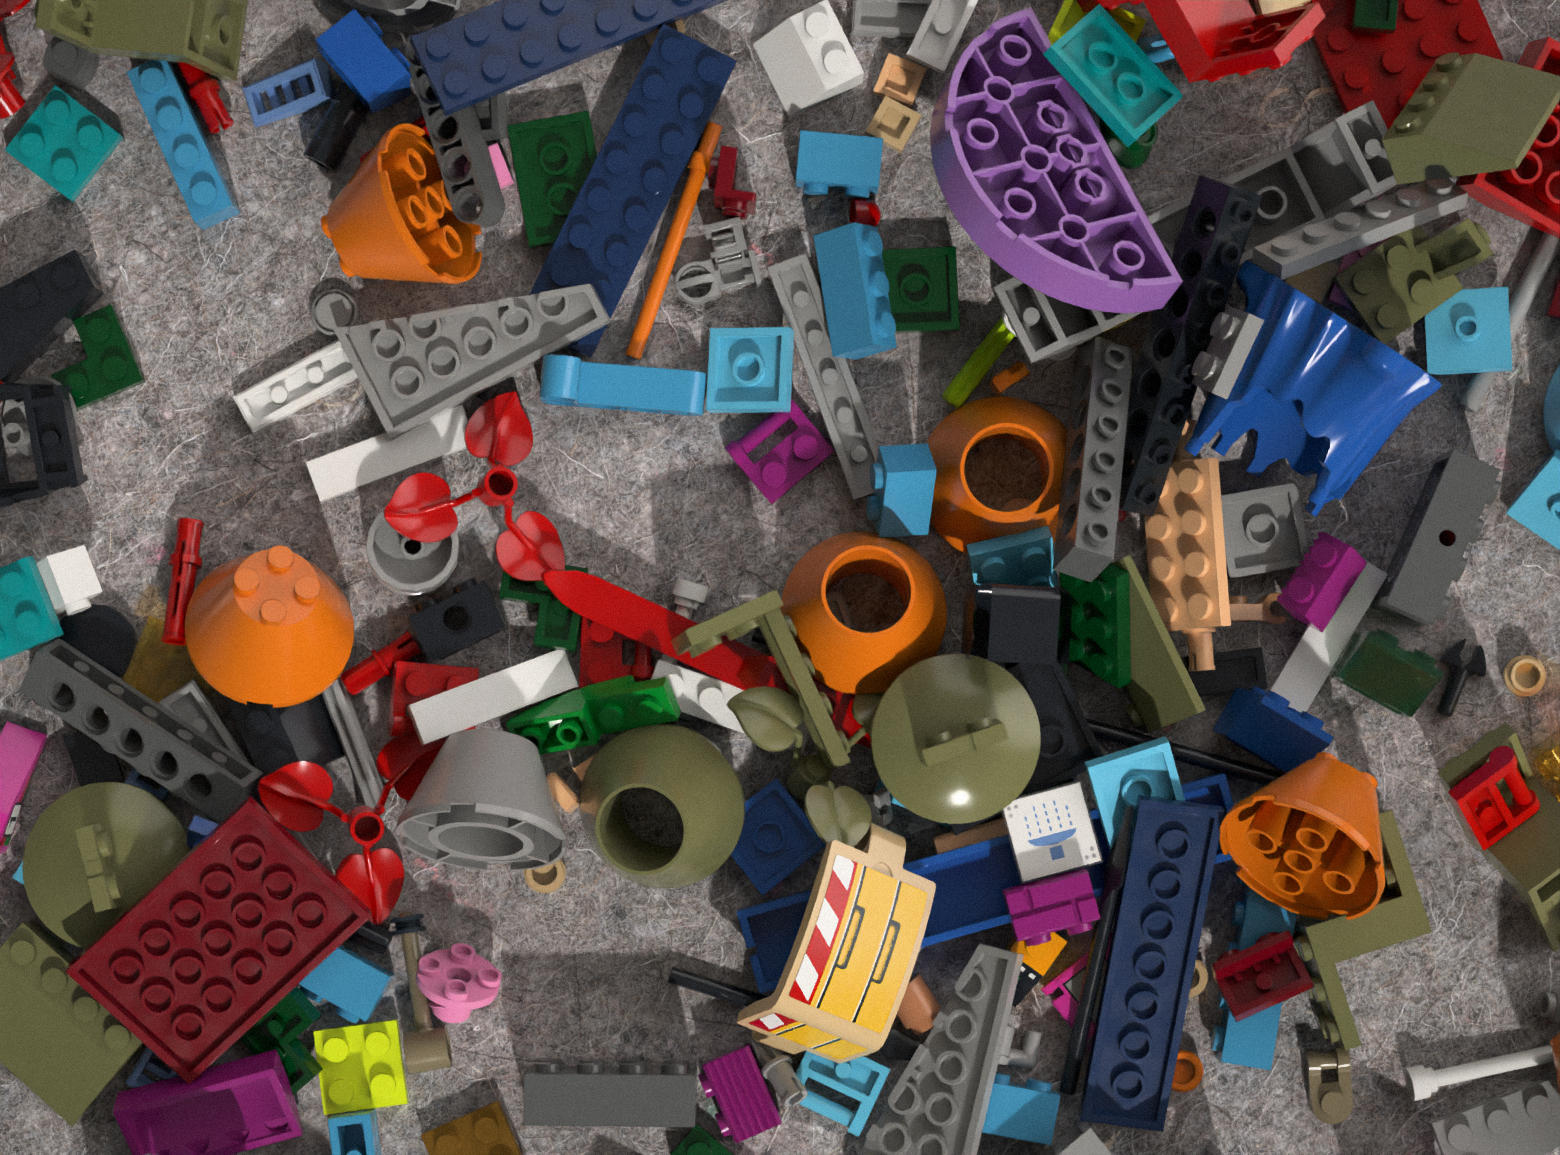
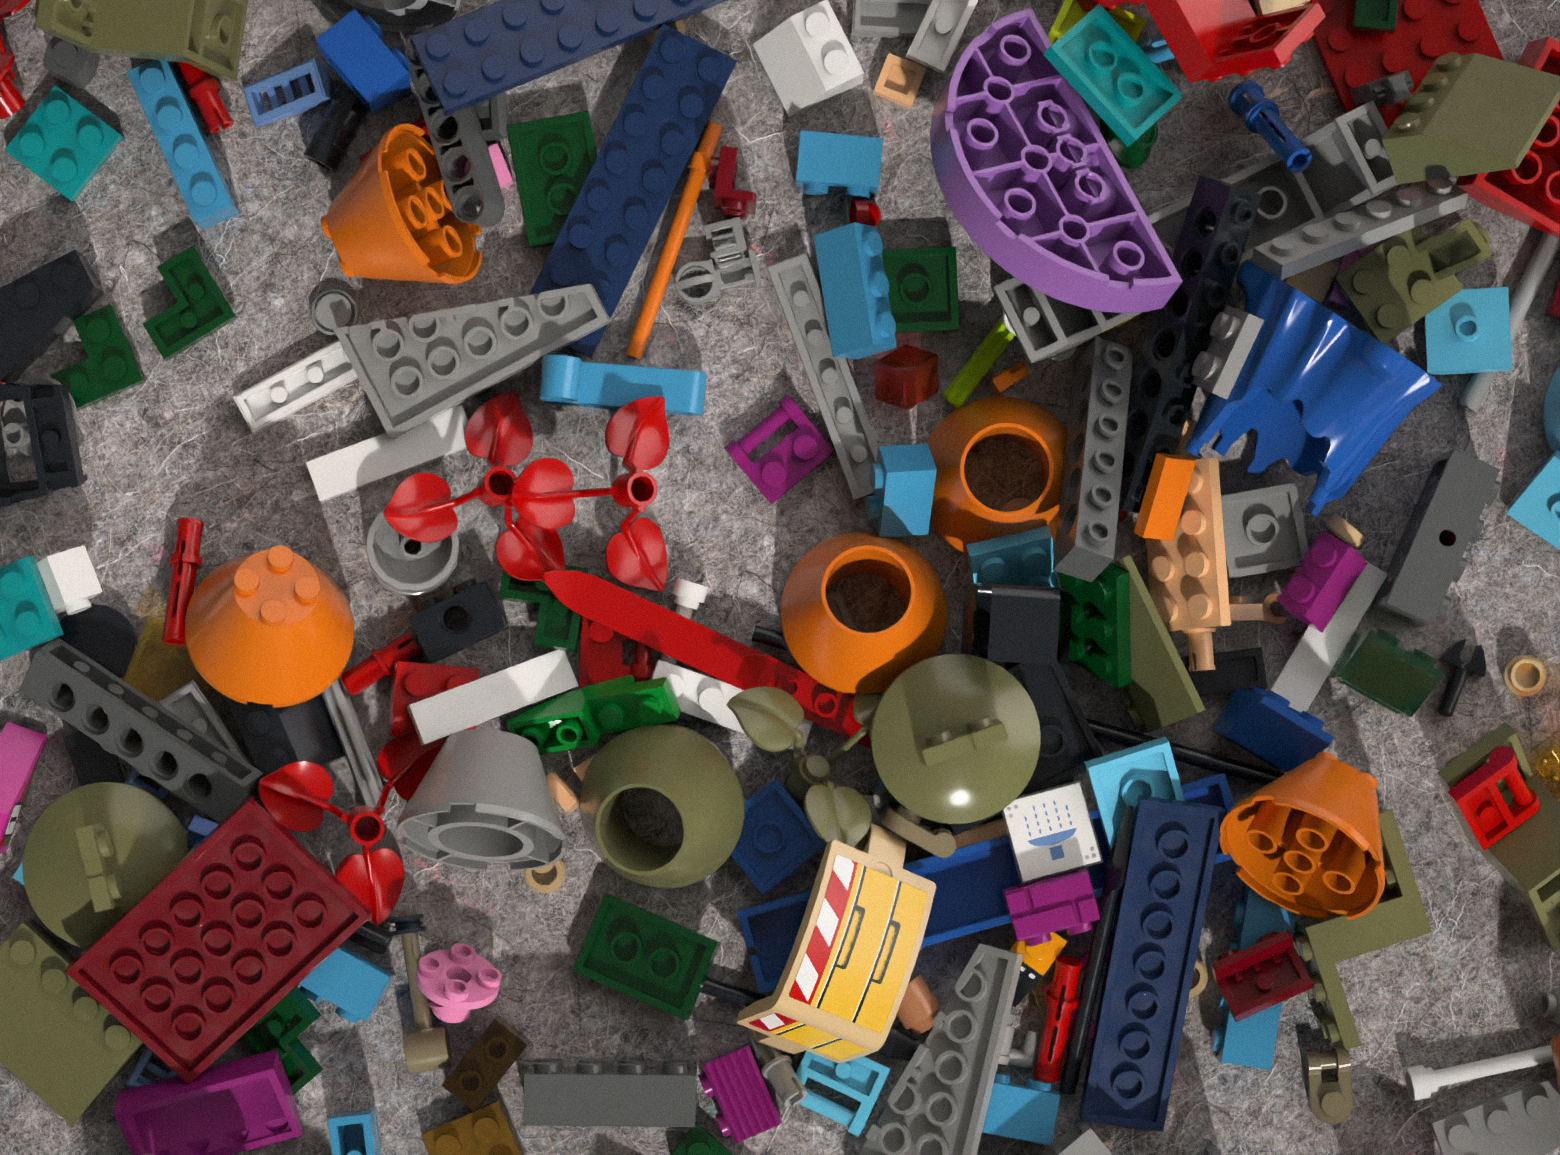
(199, 308): none -> dark green plate
(361, 1066): neon yellow plate -> none
(486, 1063): none -> dark brown brick
(642, 437): none -> red plant
(646, 956): none -> dark green plate
(750, 370): medium azure plate -> none
(794, 667): olive bracket -> none
(893, 123): tan plate -> none
(906, 376): none -> clear red panel
(907, 824): none -> dark tan plate
(1065, 974): none -> red pin
(1164, 496): none -> orange tile
(1187, 1071): orange tile -> none
(1291, 150): none -> blue pin
(1344, 531): none -> tan tile
(1385, 90): none -> dark grey hinge

